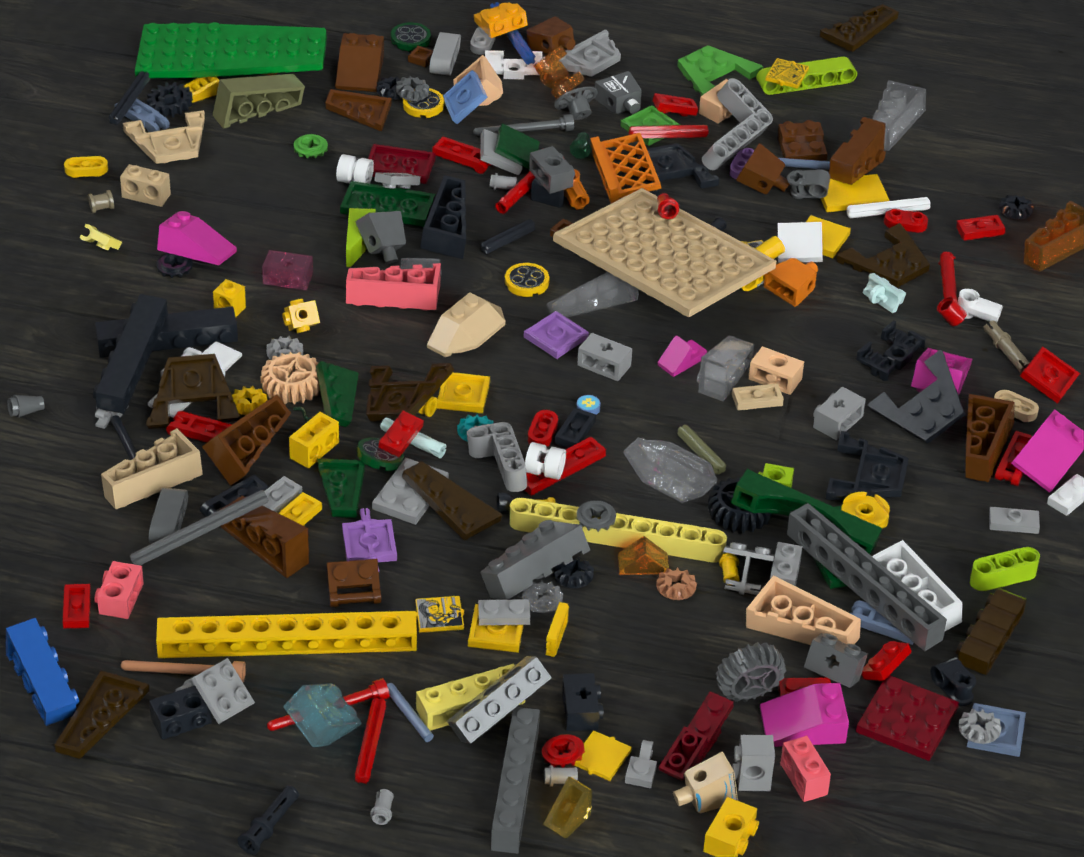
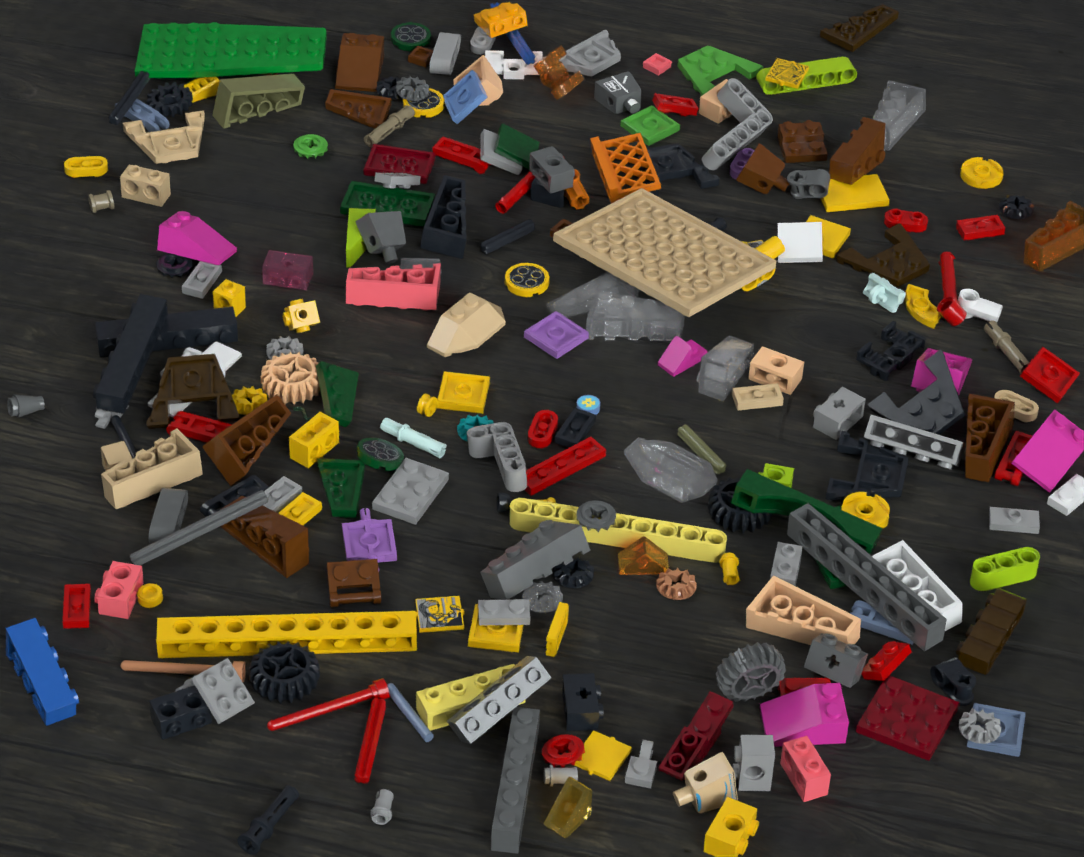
(99, 711): dark brown wing -> none
(104, 240): light yellow plate -> none
(114, 454): none -> tan brick
(149, 595): none -> yellow tile
(201, 279): none -> light grey plate
(284, 671): none -> black gear
(322, 713): clear light blue slope -> none
(354, 170): white wheel -> none
(392, 398): dark brown wing -> none
(395, 121): none -> dark tan pin
(401, 433): red plate -> none
(451, 502): dark brown wing -> none
(502, 182): light grey pin -> none
(550, 35): reddish brown torso -> none
(553, 464): white wheel -> none
(564, 123): dark grey piece -> none
(577, 105): dark grey wheel -> none
(580, 146): clear green cone -> none
(604, 356): light grey brick -> none
(632, 317): none -> clear wedge
(657, 64): none -> coral tile
(667, 207): red cone -> none
(670, 131): axle -> none
(740, 549): light grey plate -> none
(792, 280): orange torso -> none
(811, 164): sand blue bar -> none
(881, 208): white axle -> none
(914, 440): none -> light grey brick
(920, 306): none -> yellow tile
(981, 173): none -> yellow tile

